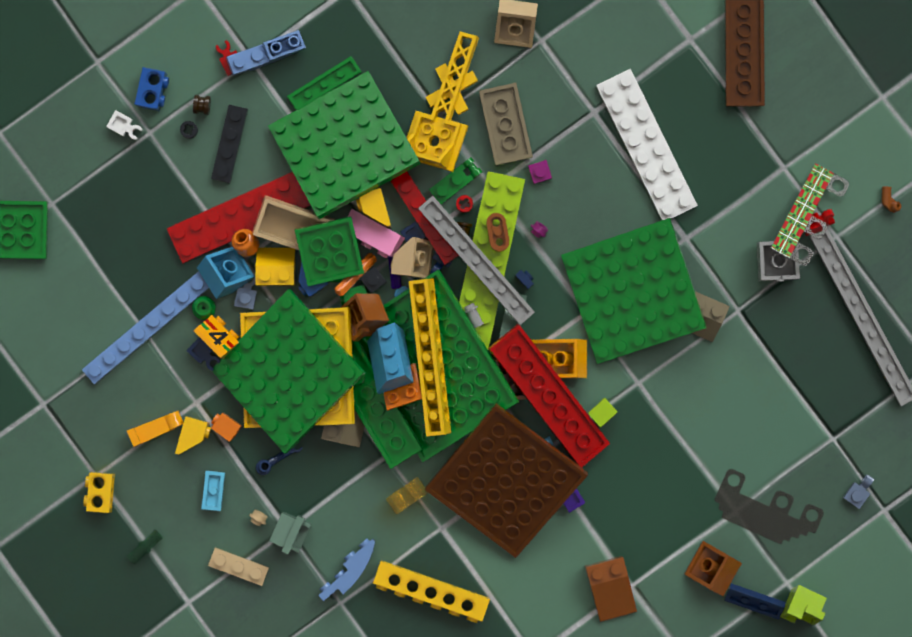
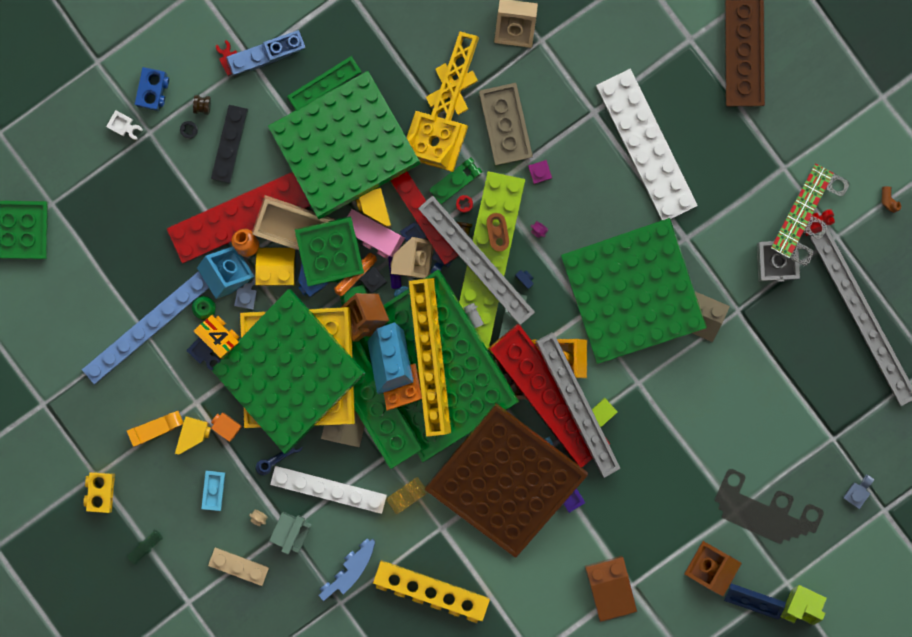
(328, 489): none -> white plate
(577, 404): none -> light grey plate

